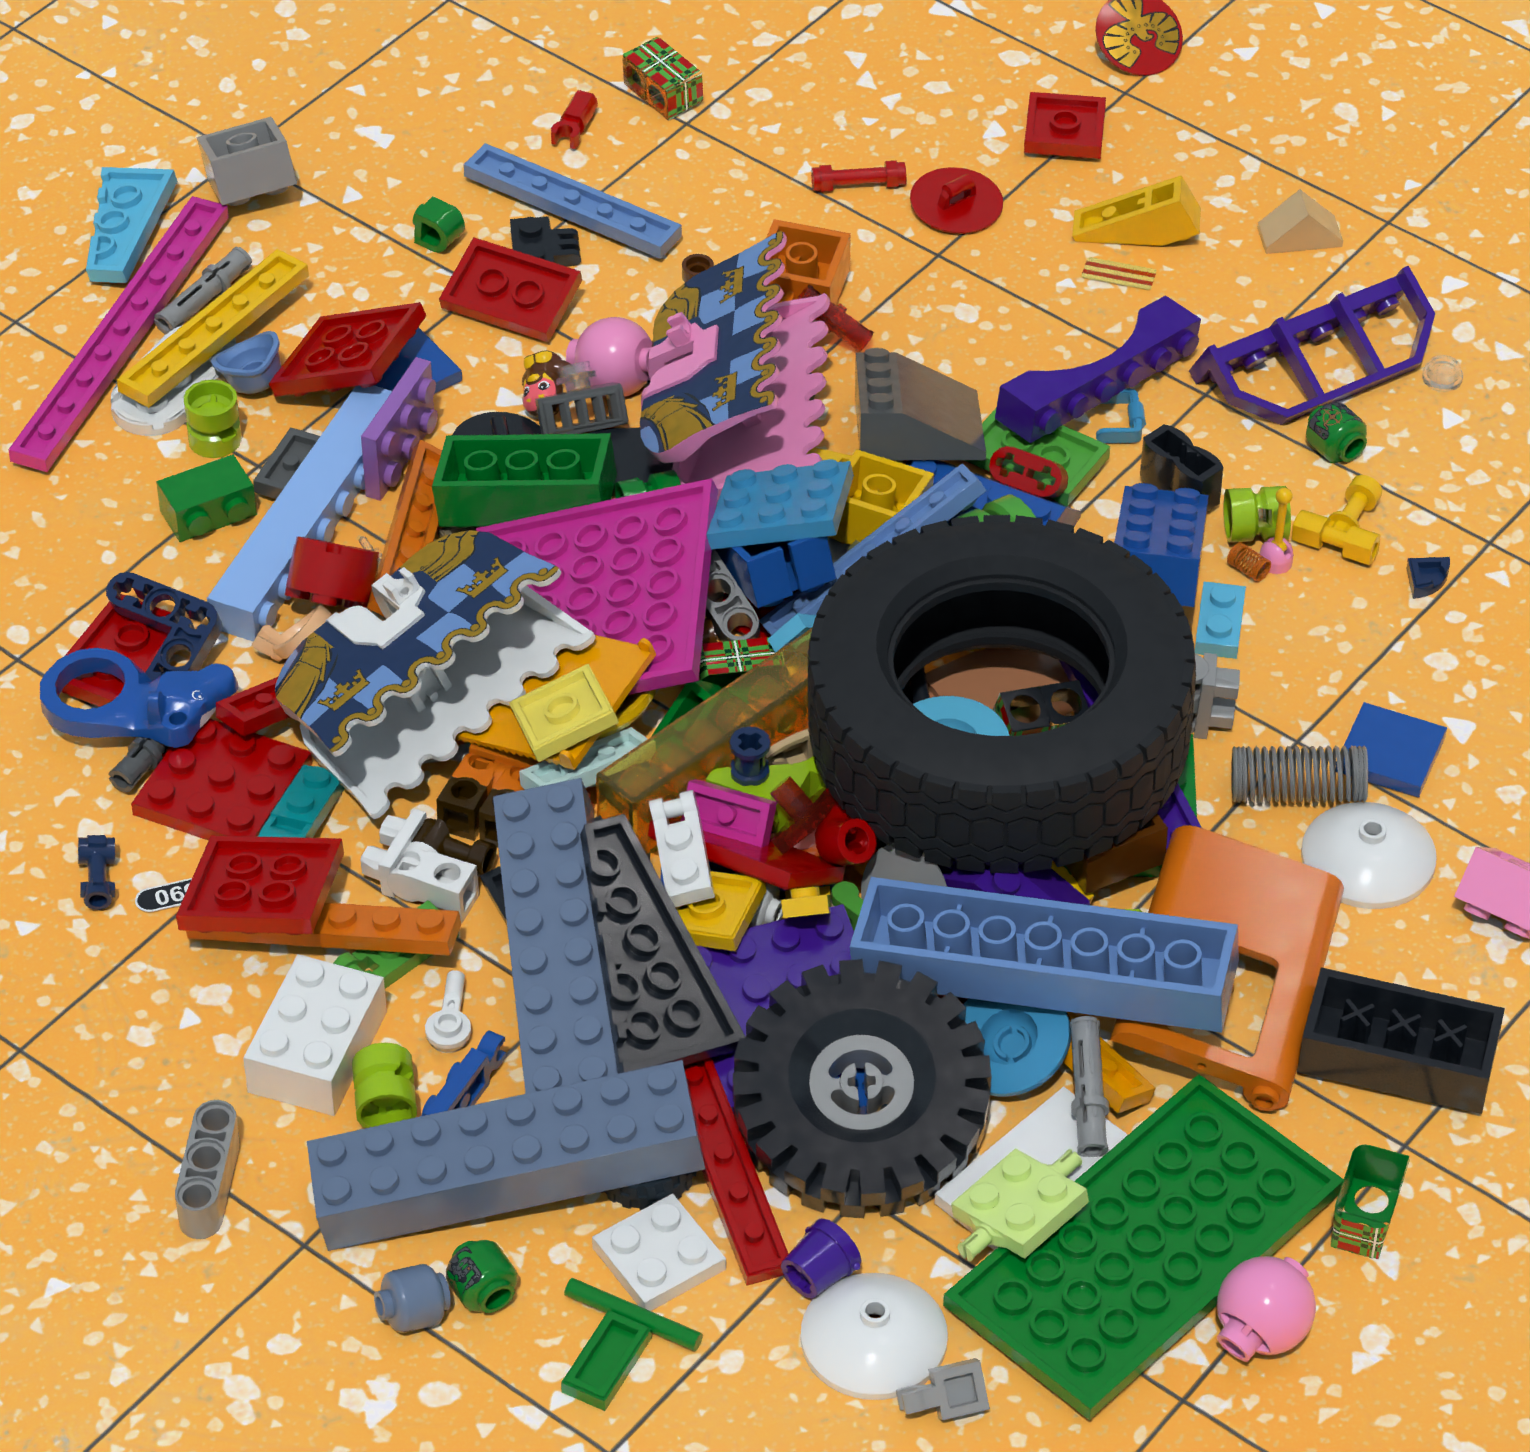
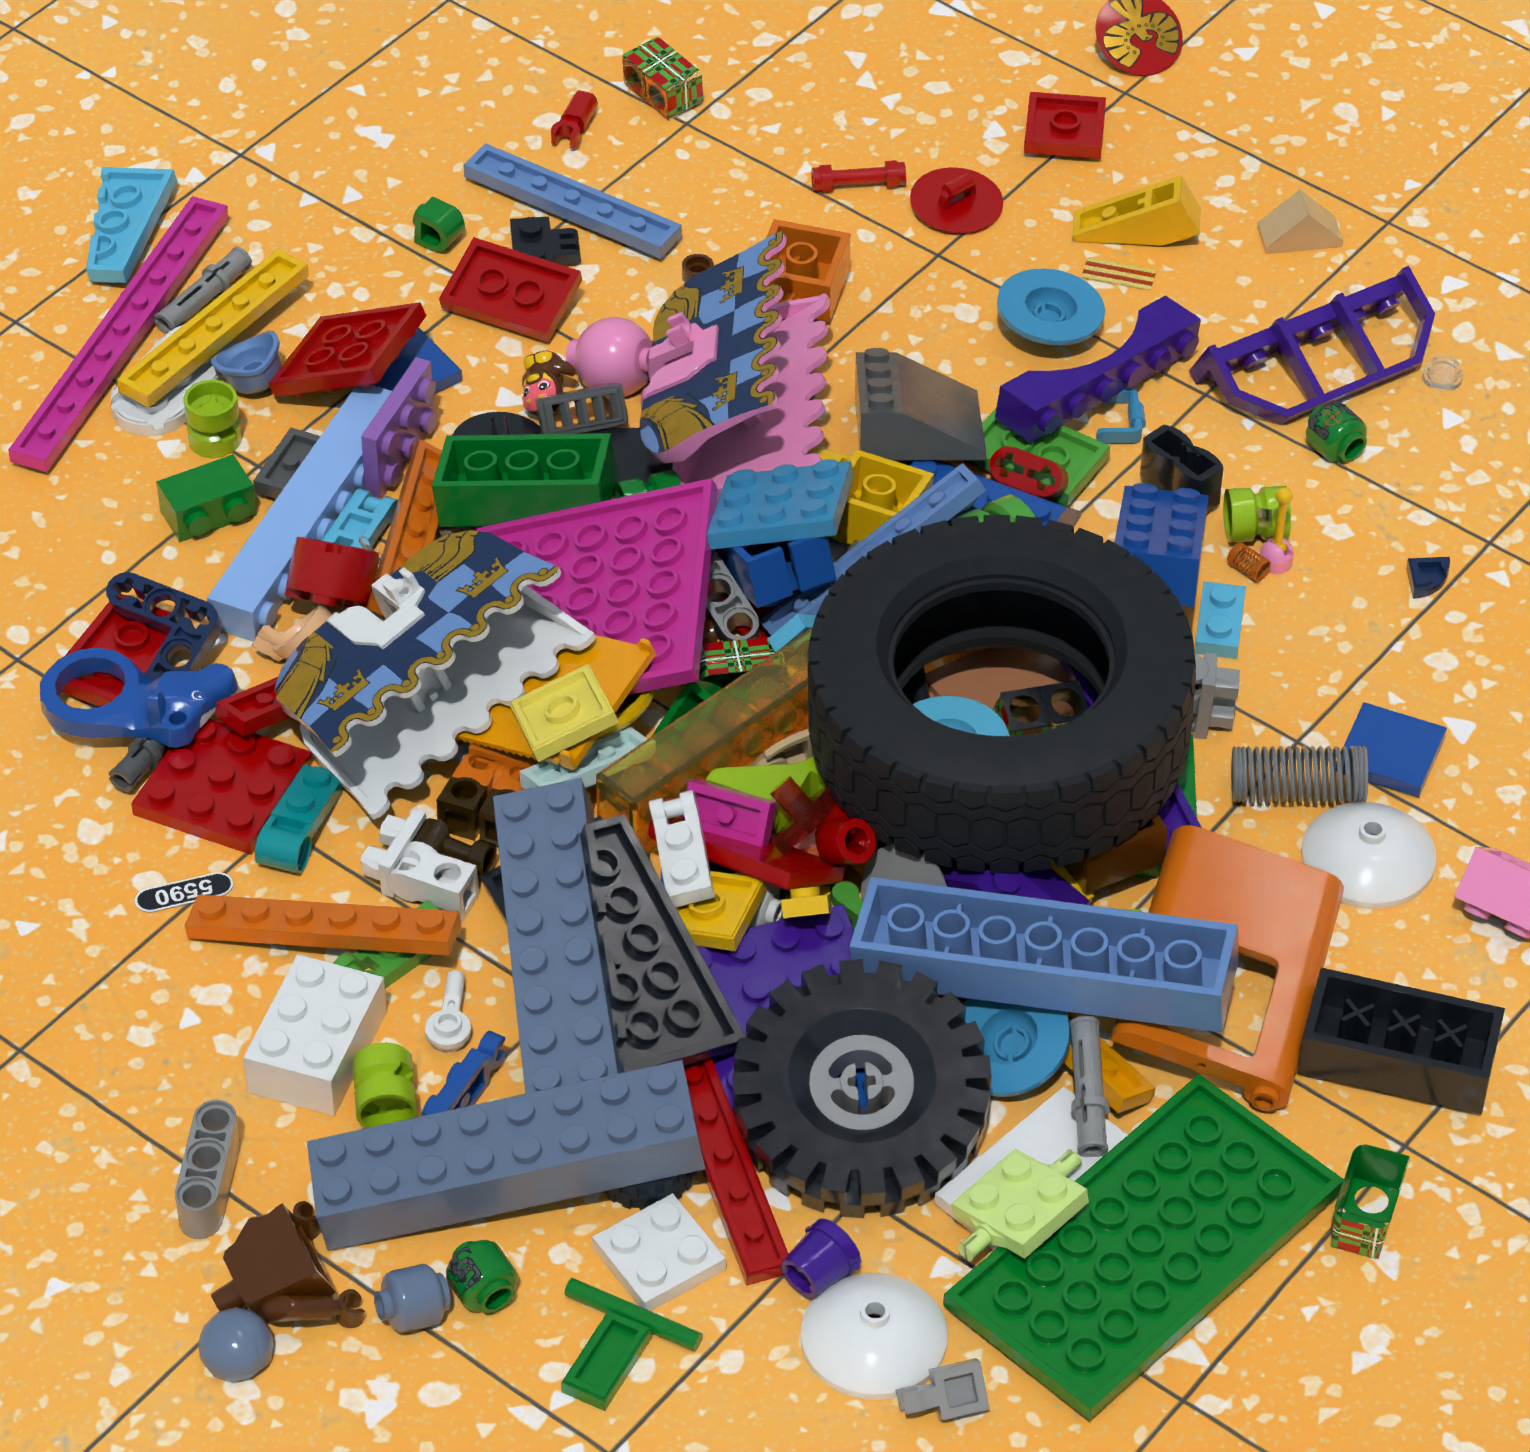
(96, 853): dark blue bar -> none
(235, 1344): none -> sand blue hair
(247, 161): light grey brick -> none
(260, 885): red plate -> none
(281, 1272): none -> reddish brown torso
(362, 517): none -> medium azure plate
(575, 376): clear plate -> none
(750, 752): dark blue bush -> none
(841, 322): clear red pin -> none
(1050, 306): none -> dark azure hat
(1265, 1307): bright pink brick -> none
(1342, 526): yellow bar -> none

